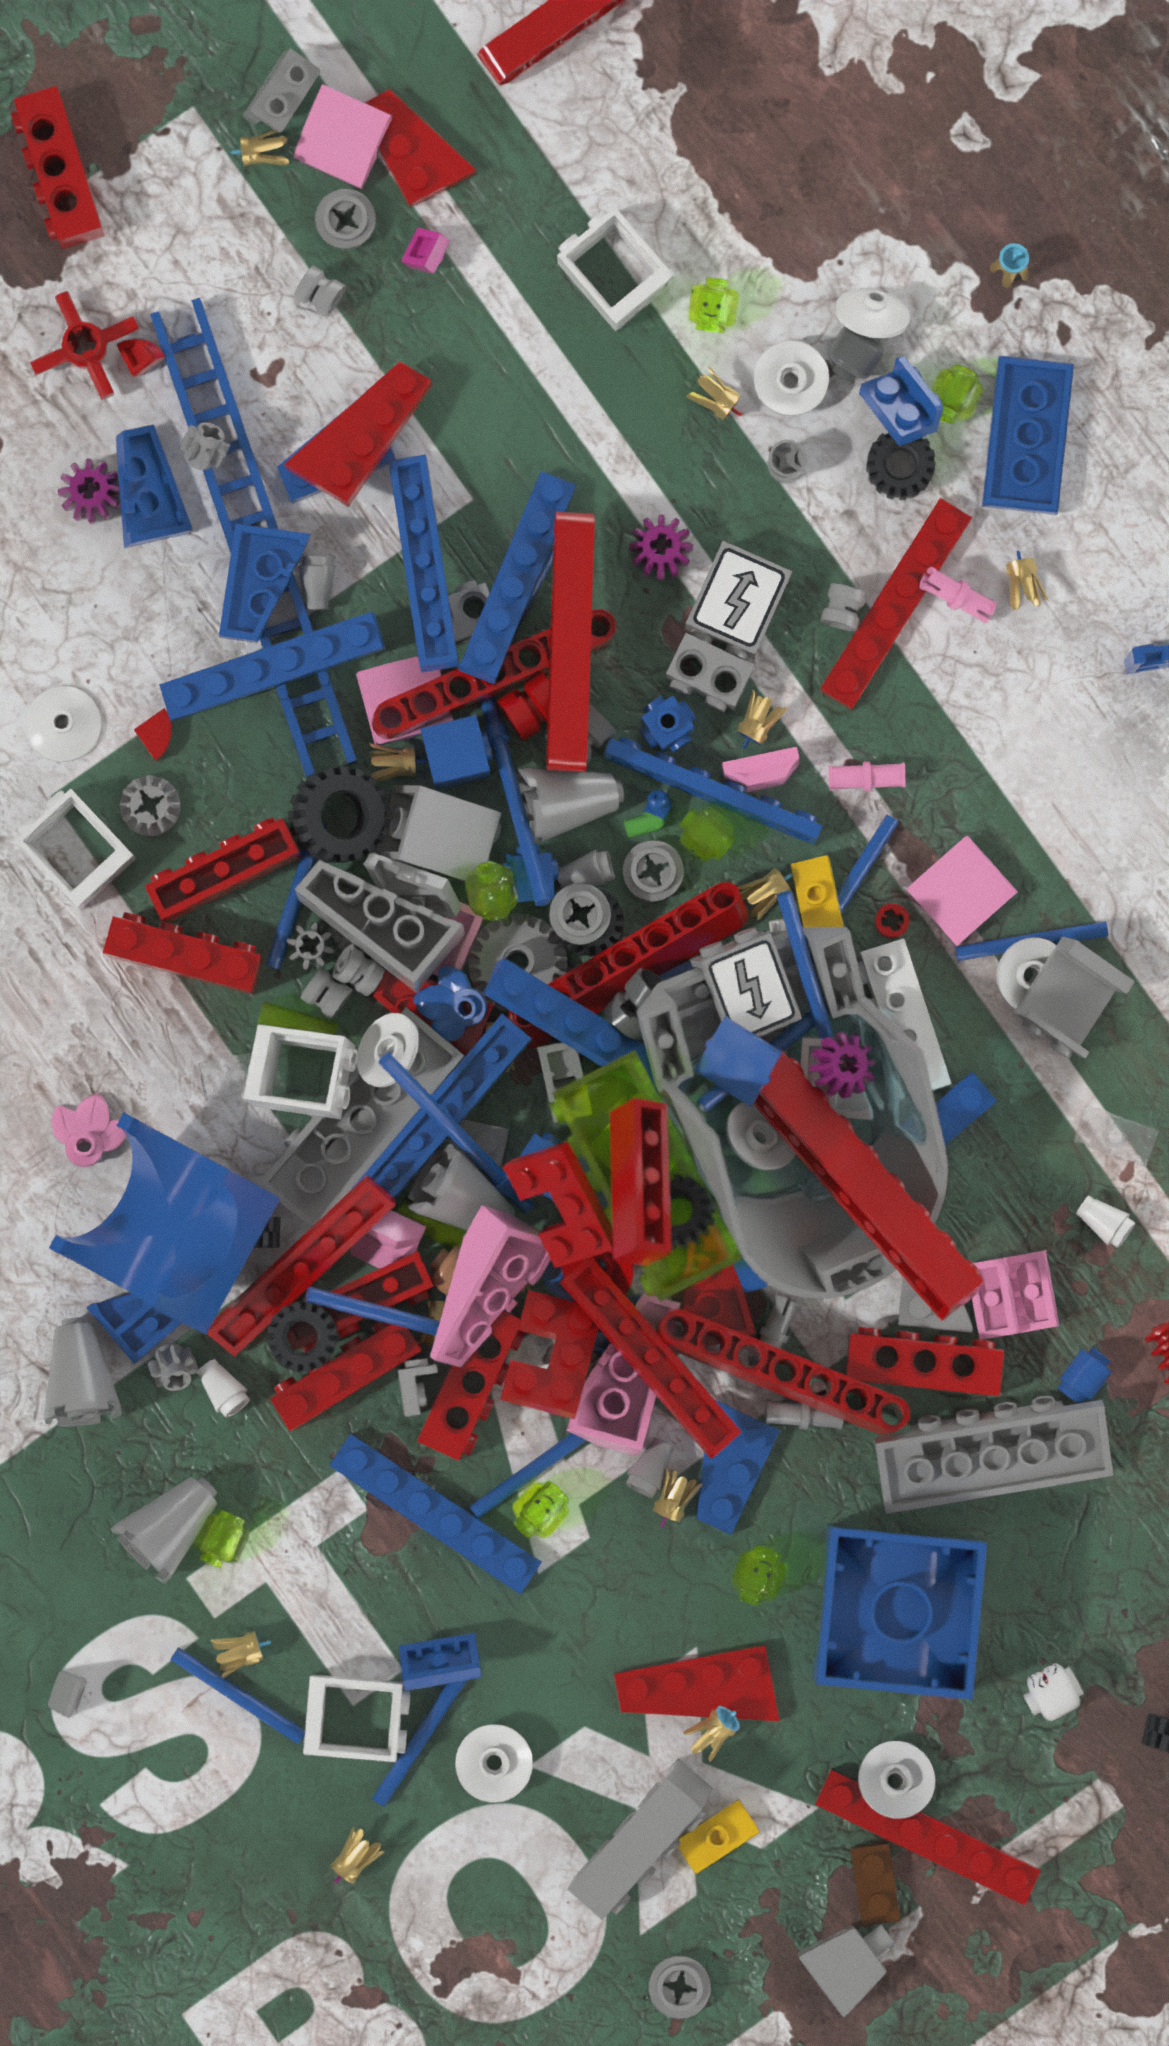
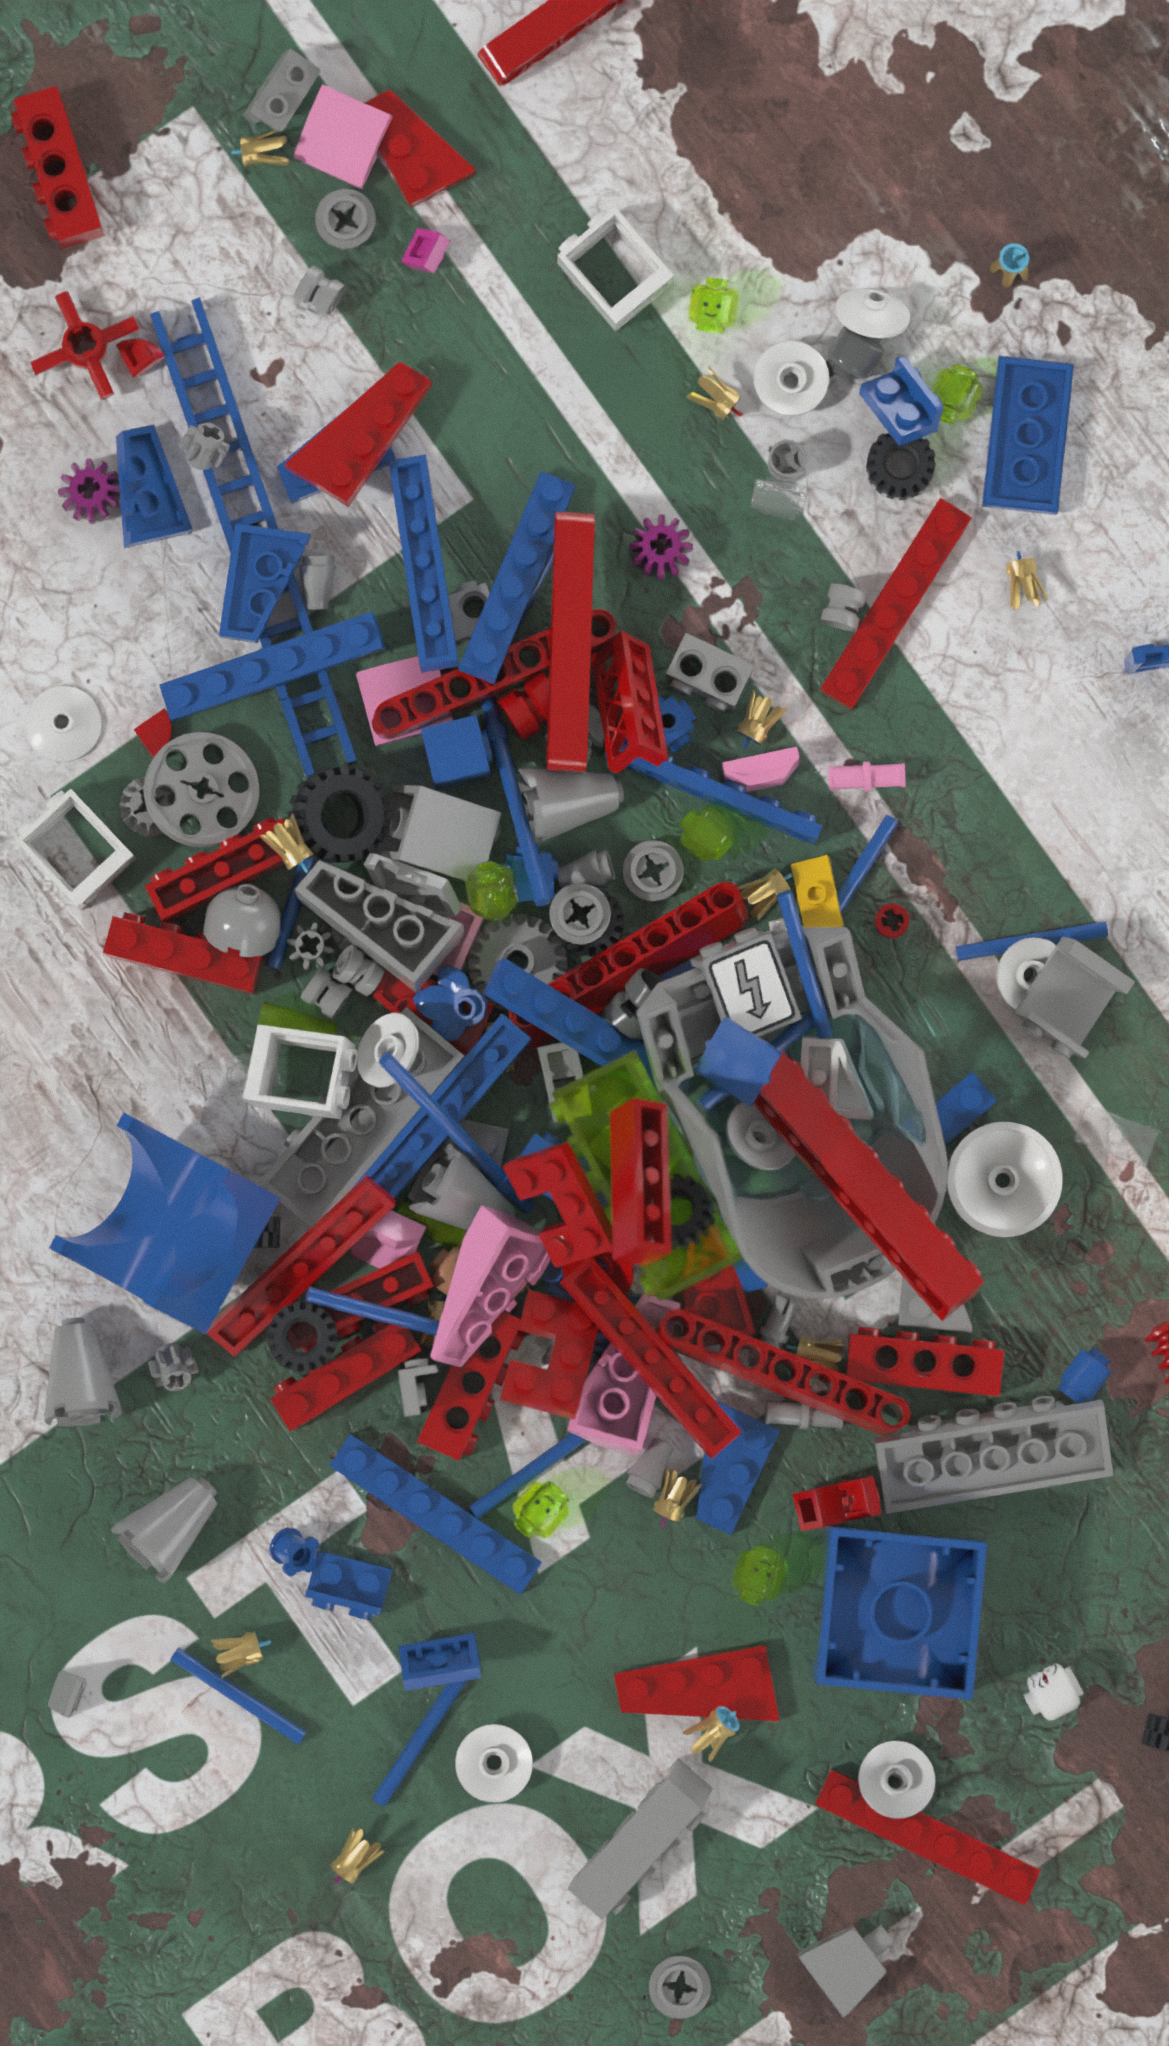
(88, 1124): bright pink plate -> none
(133, 1324): blue wing -> none
(215, 776): none -> light grey wedge
(222, 1539): clear neon green head -> none
(223, 1389): white cone -> none
(243, 920): none -> light grey cylinder
(288, 844): none -> pearl gold piece
(293, 1551): none -> blue brick
(315, 1717): white window -> none
(348, 1584): none -> blue bracket
(400, 760): pearl gold piece -> none
(635, 695): none -> red fence
(652, 817): arm -> none
(717, 1836): yellow plate -> none
(737, 601): panel -> none
(778, 498): none -> clear brick
(819, 1351): none -> pearl gold piece
(837, 1503): none -> red brick
(855, 1058): magenta gear -> none
(875, 1884): reddish brown plate -> none
(899, 997): white brick -> none
(958, 594): bright pink pin -> none
(962, 890): bright pink slope -> none
(1015, 1296): bright pink slope -> none
(1032, 1175): none -> white dish
(1106, 1221): white cone -> none

